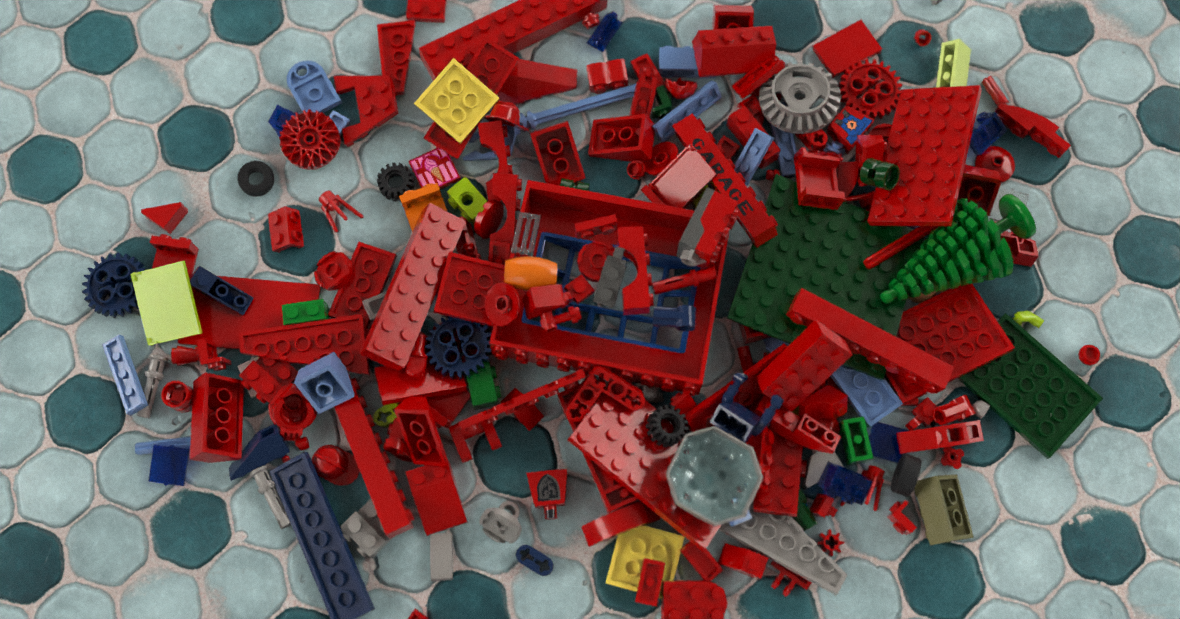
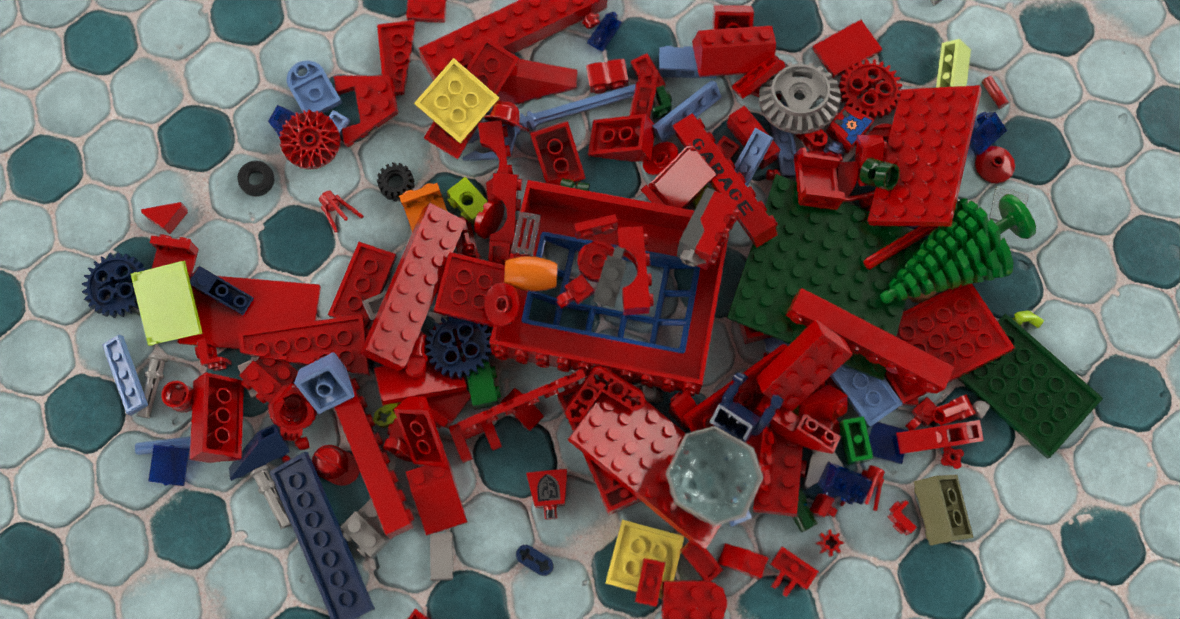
(183, 355): red cone -> none
(285, 229): red bracket -> none
(305, 312): green brick -> none
(333, 271): red tile -> none
(434, 168): tile -> none
(500, 524): light grey tile -> none
(543, 299): red slope -> none
(548, 321): red bar -> none
(618, 523): red arch -> none
(636, 169): red plate -> none
(676, 420): black tyre -> none
(680, 89): red hair -> none
(681, 318): dark blue piece -> none
(693, 278): red pin -> none
(745, 357): red piece -> none
(753, 106): red tile -> none
(788, 545): light grey wing -> none
(906, 475): black tyre -> none
(922, 41): red hinge -> none
(980, 186): red slope -> none
(1022, 250): red slope -> none
(1040, 129): red slope -> none
(1089, 355): red plate -> none

